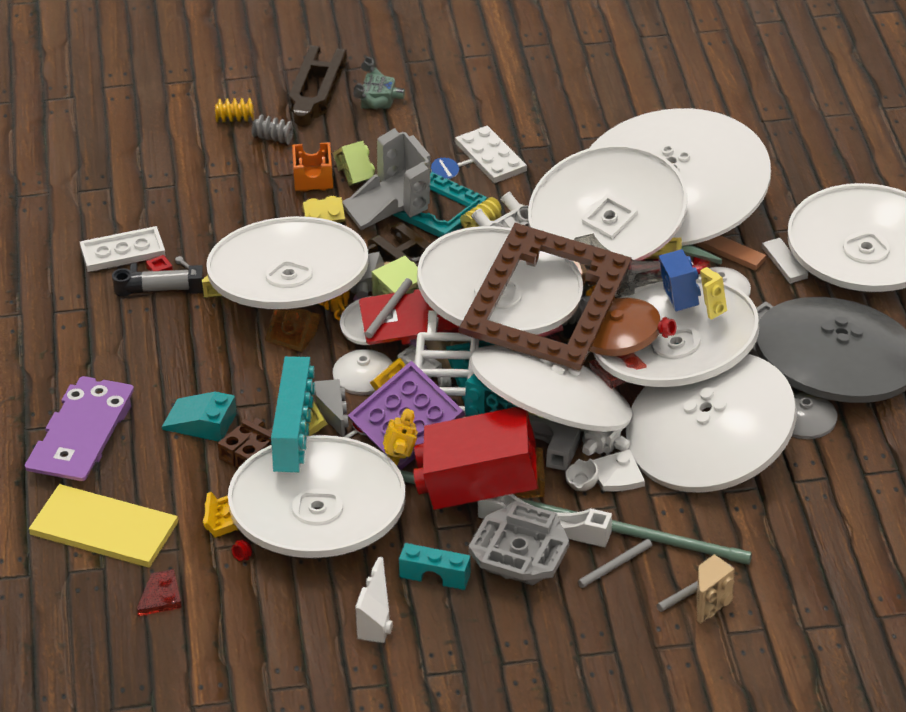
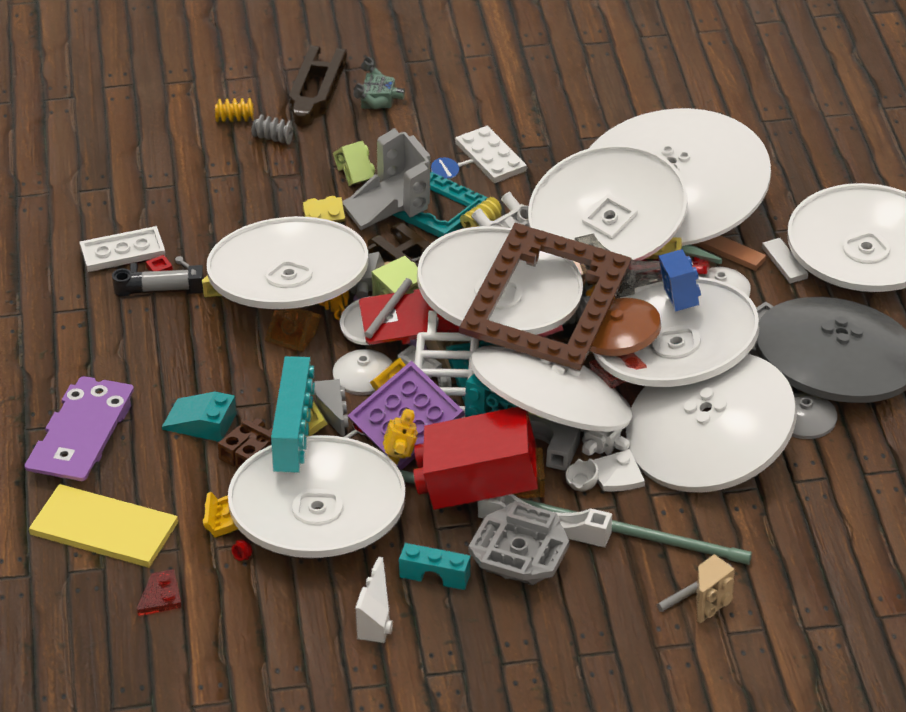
(312, 170): orange piece -> none
(616, 562): light grey bar -> none
(667, 327): red plate -> none
(713, 293): light yellow bracket -> none

